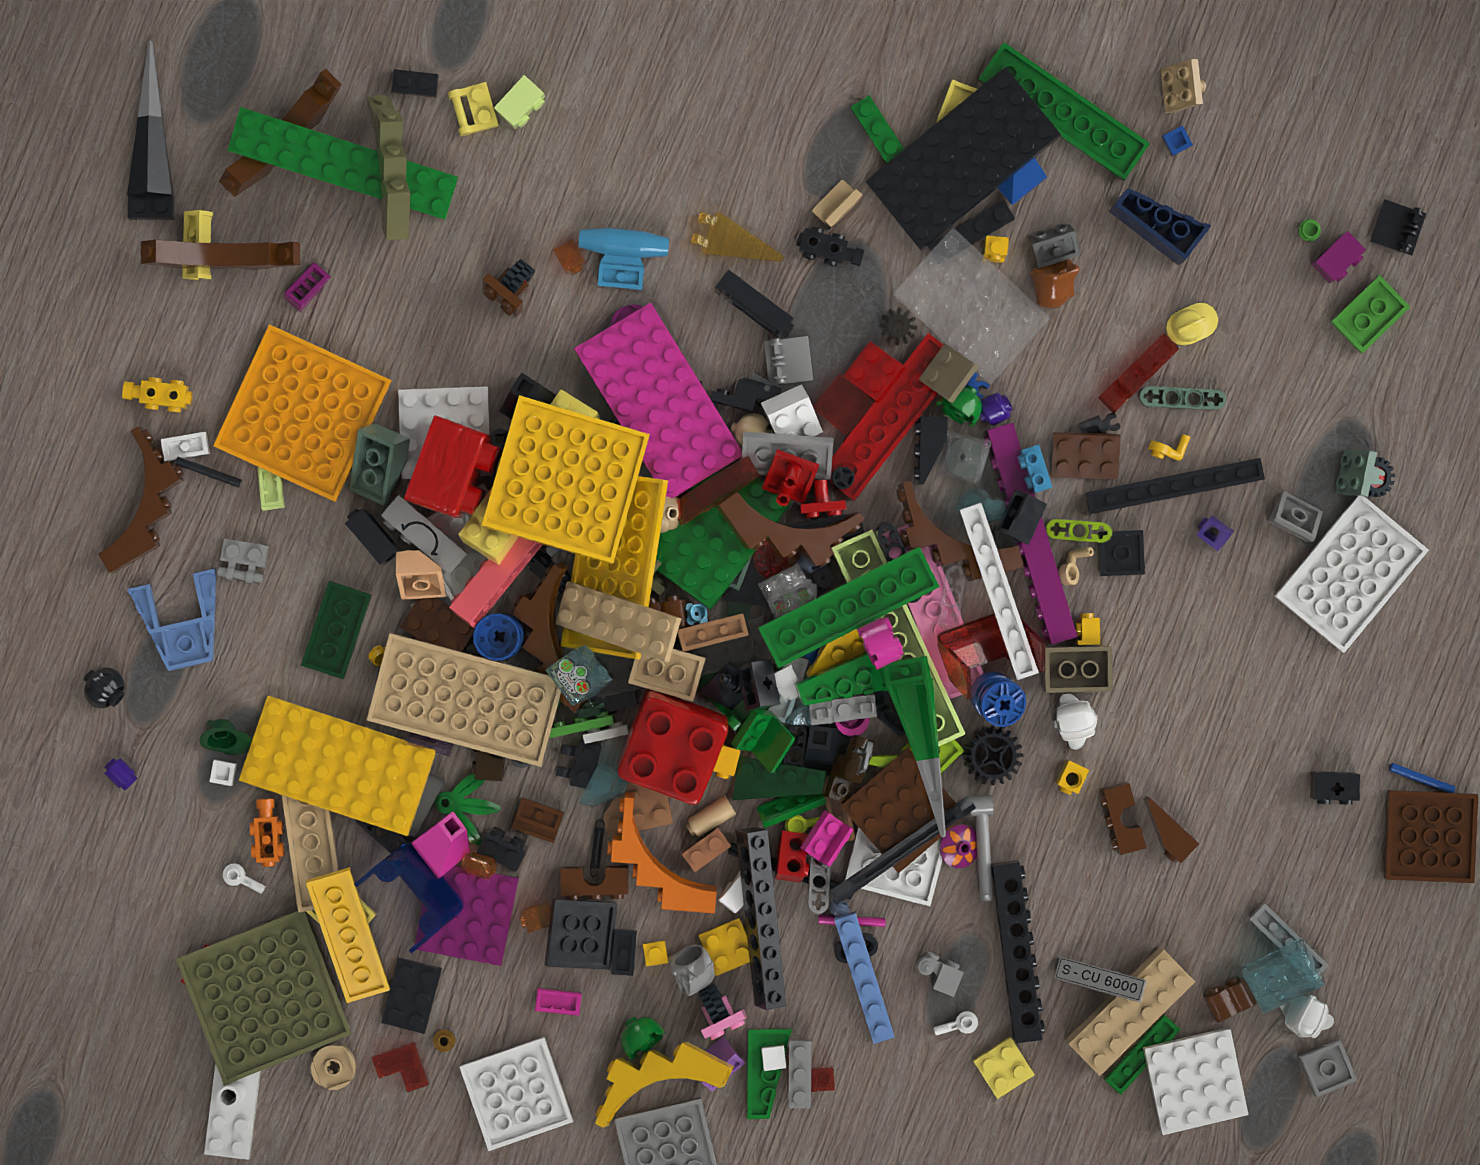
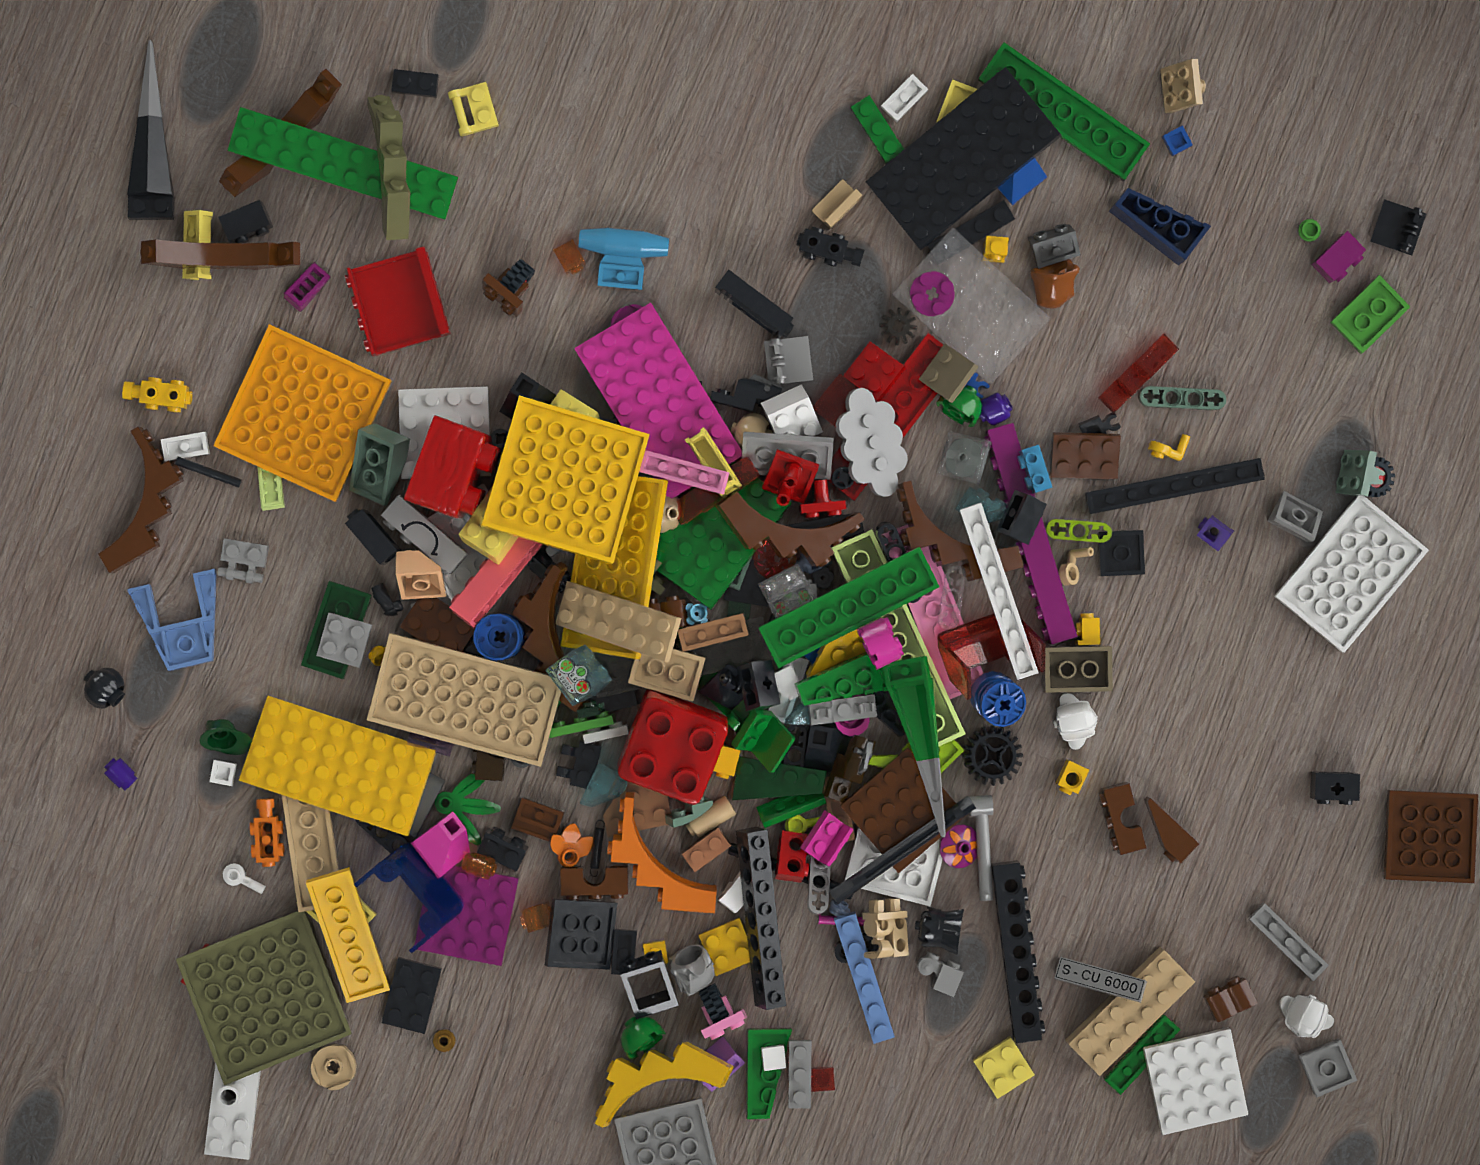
(246, 222): none -> black brick
(344, 640): none -> light grey plate
(383, 598): none -> black arm
(397, 302): none -> red panel
(403, 1060): clear red plate -> none
(516, 1093): white plate -> none
(520, 102): yellowish green brick -> none
(558, 1001): dark pink plate -> none
(571, 842): none -> orange plate
(655, 1002): none -> black window
(682, 816): none -> sand green slope
(684, 472): none -> bright pink plate
(710, 456): none -> light yellow container
(731, 240): clear yellow flag -> none
(871, 442): none -> light grey plate
(886, 928): none -> tan hips
(904, 98): none -> white plate
(925, 282): none -> magenta plate
(932, 438): black slope -> none
(940, 928): none -> black hat
(965, 1022): white plate -> none
(1192, 324): light yellow piece -> none
(1283, 976): clear light blue brick -> none
(1421, 778): blue bar -> none

